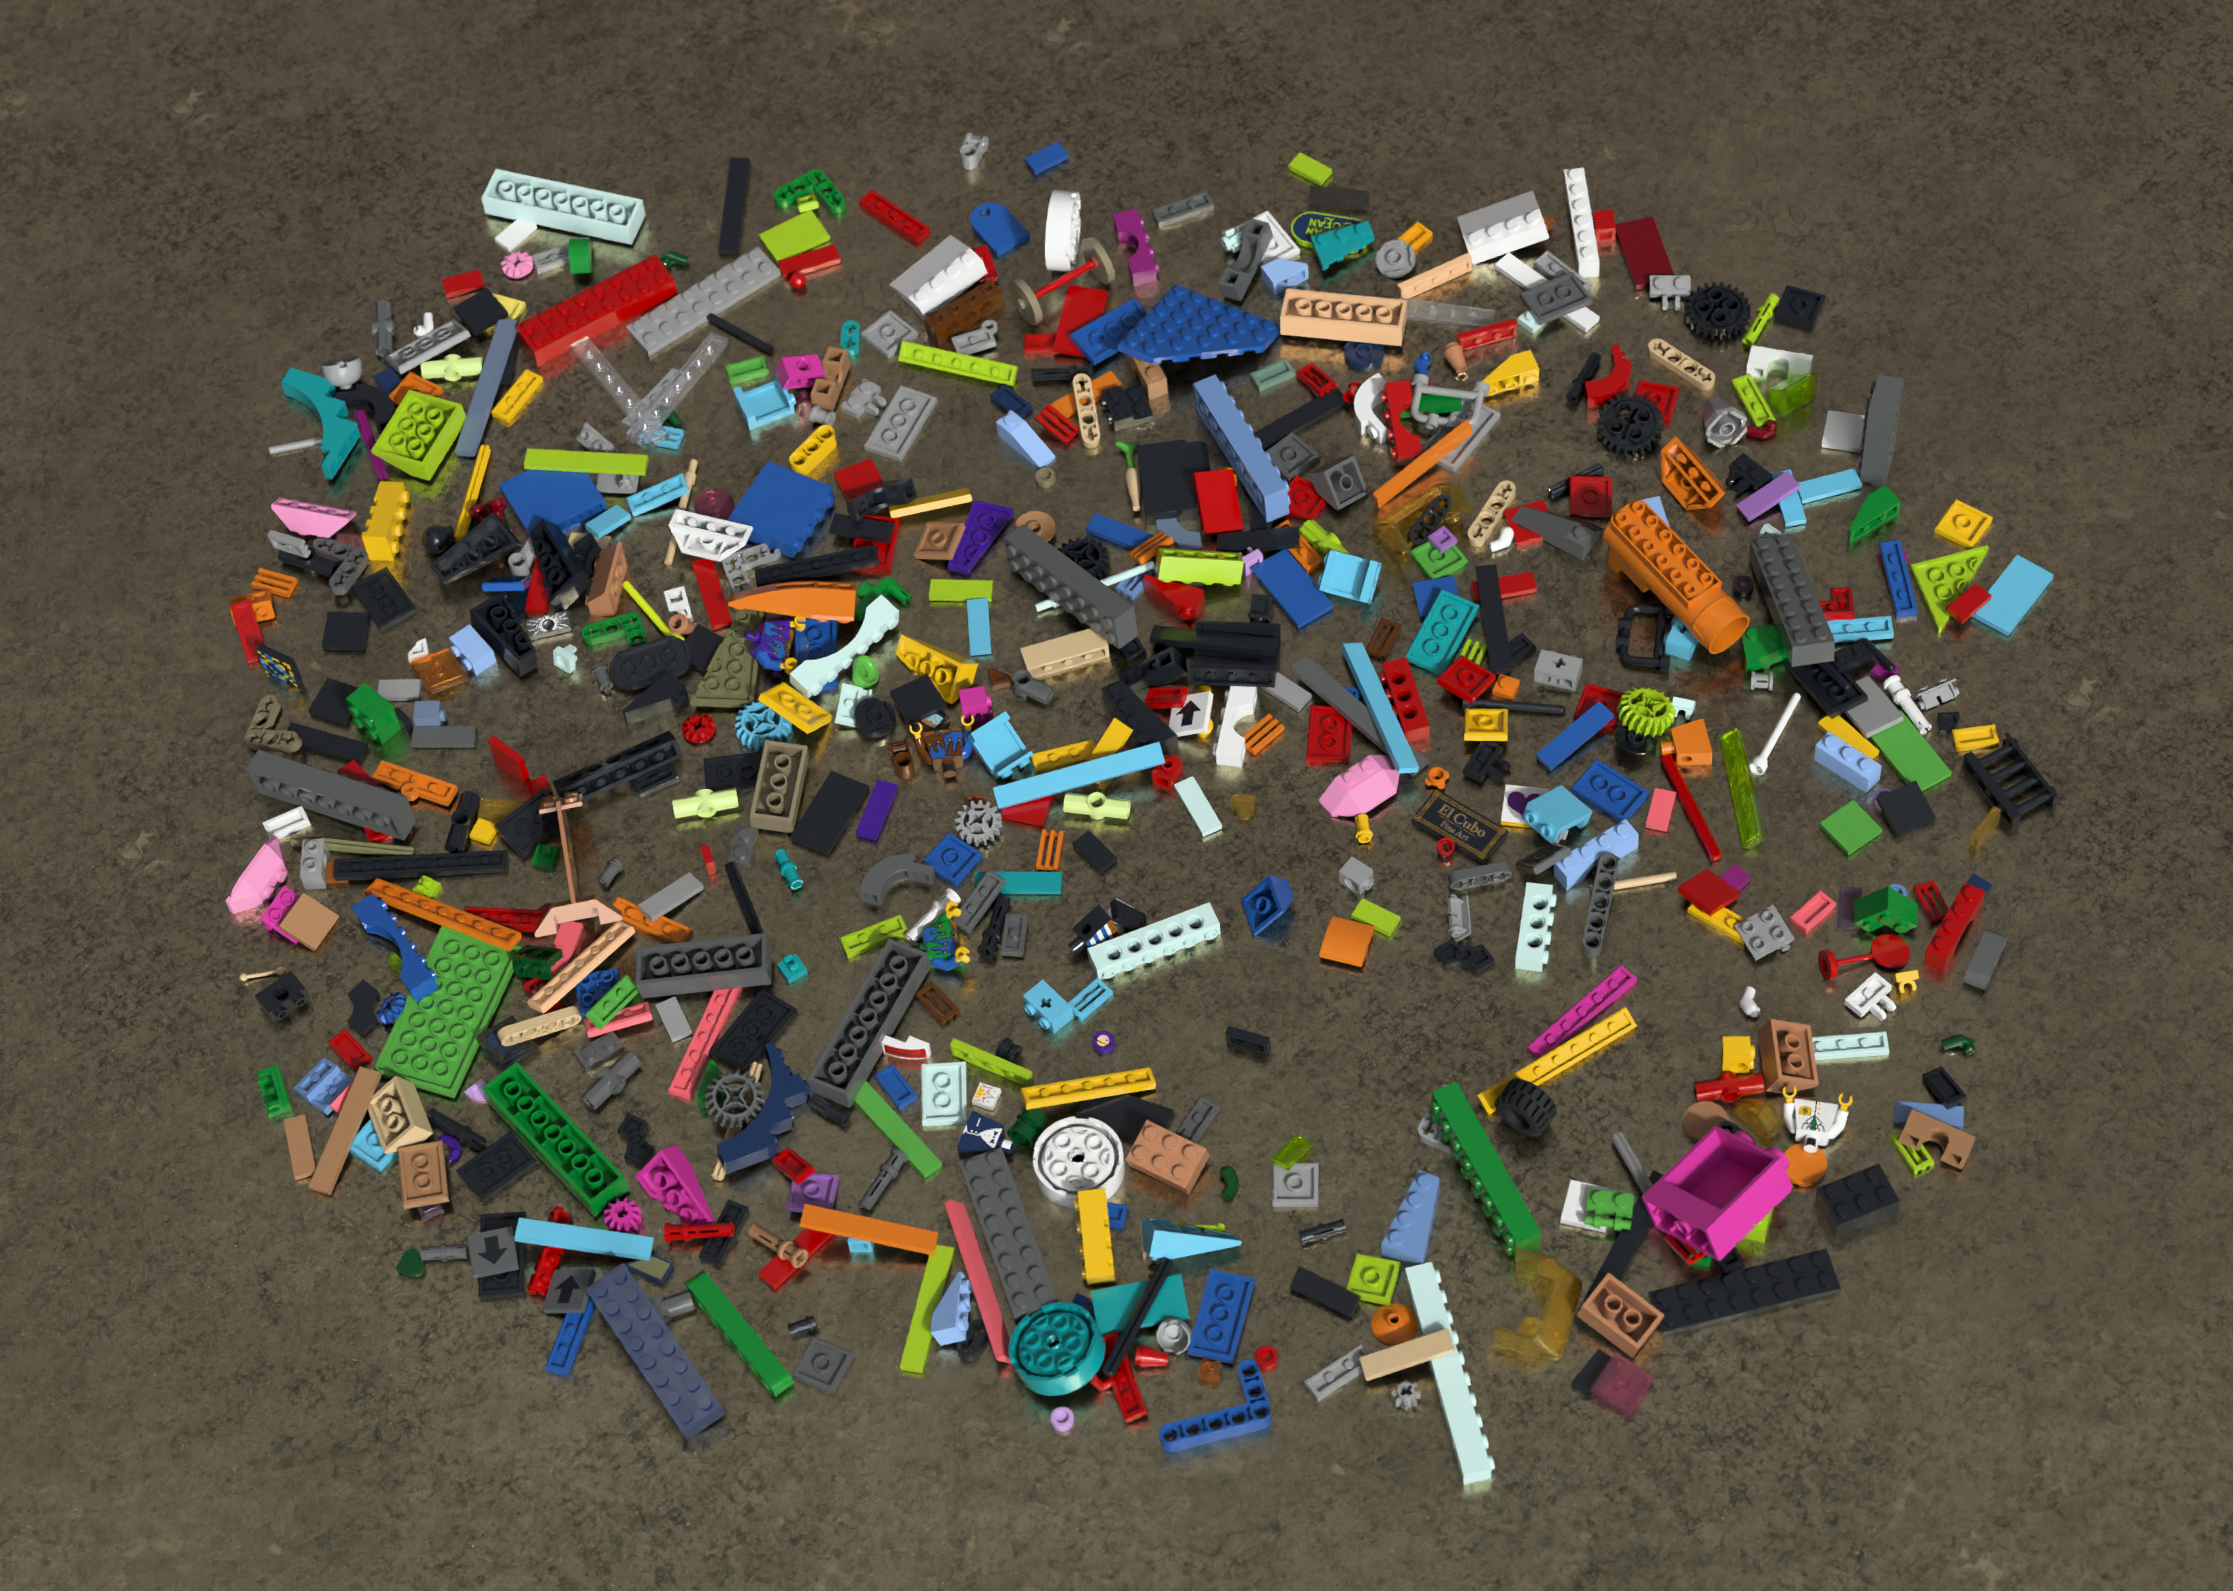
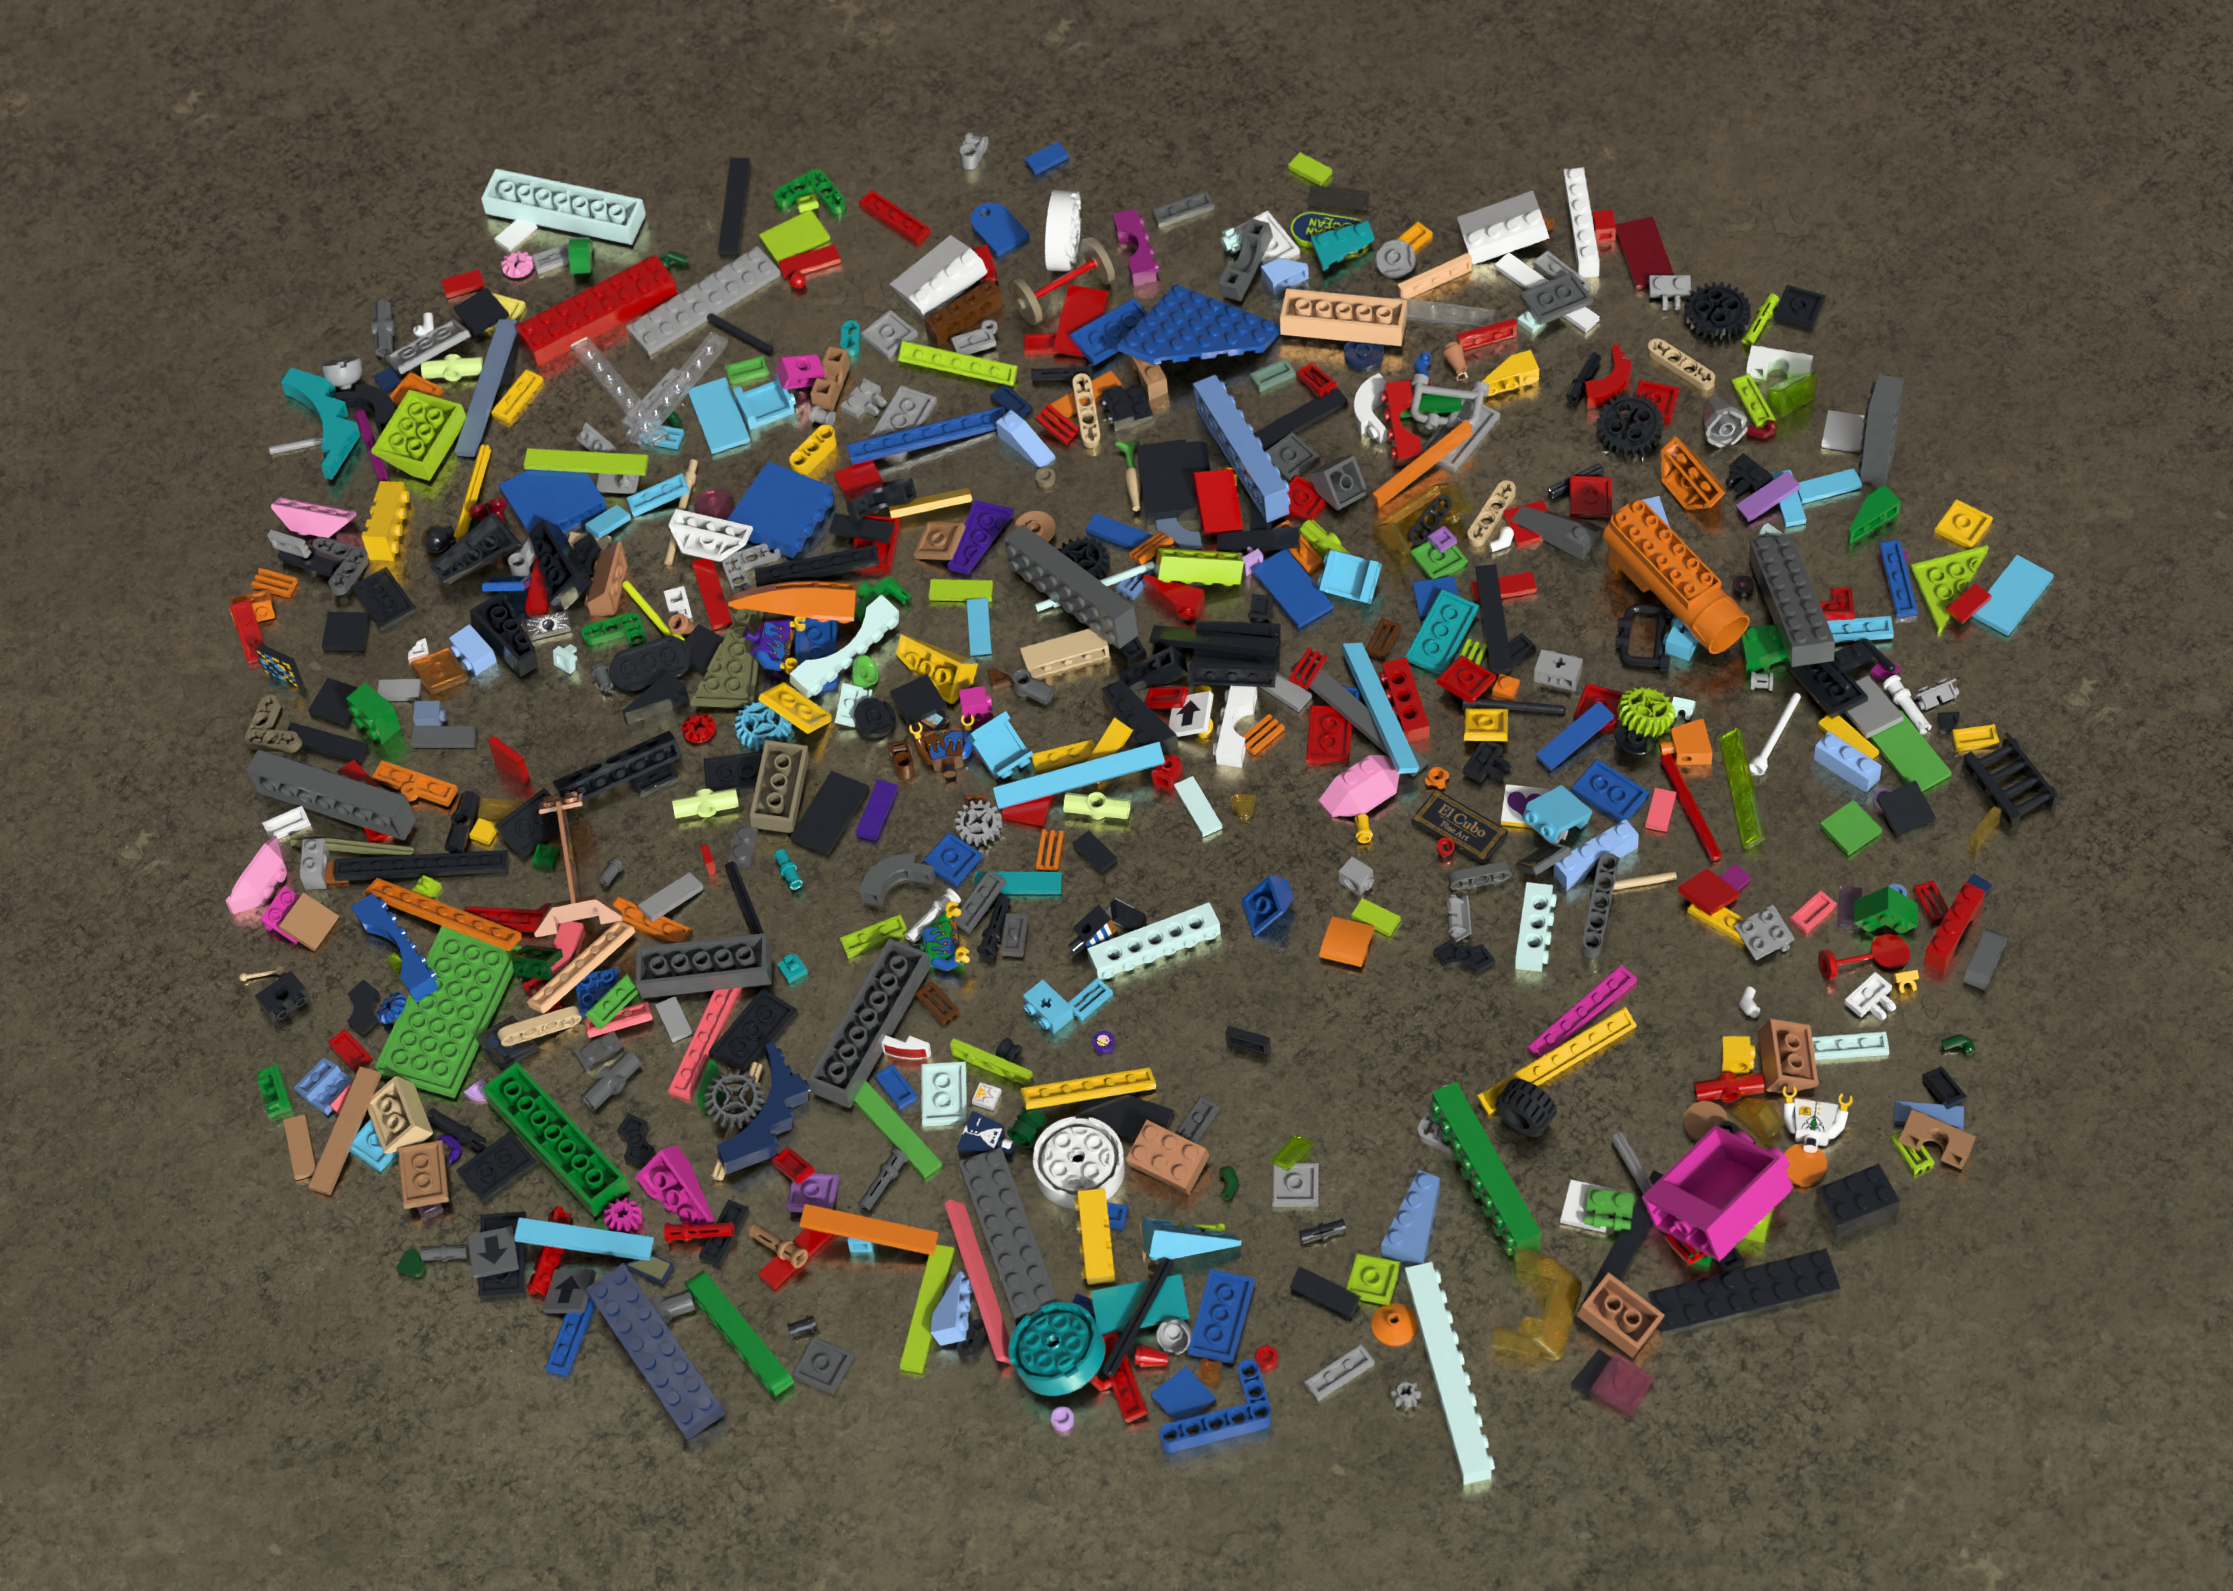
(404, 721): black tile -> none
(538, 784): red tile -> none
(718, 415): none -> medium azure tile
(829, 1109): black axle -> none
(924, 436): none -> blue tile
(1183, 1396): none -> blue tile
(1315, 656): none -> red tile
(1351, 391): red pin -> none
(1407, 1354): tan tile -> none

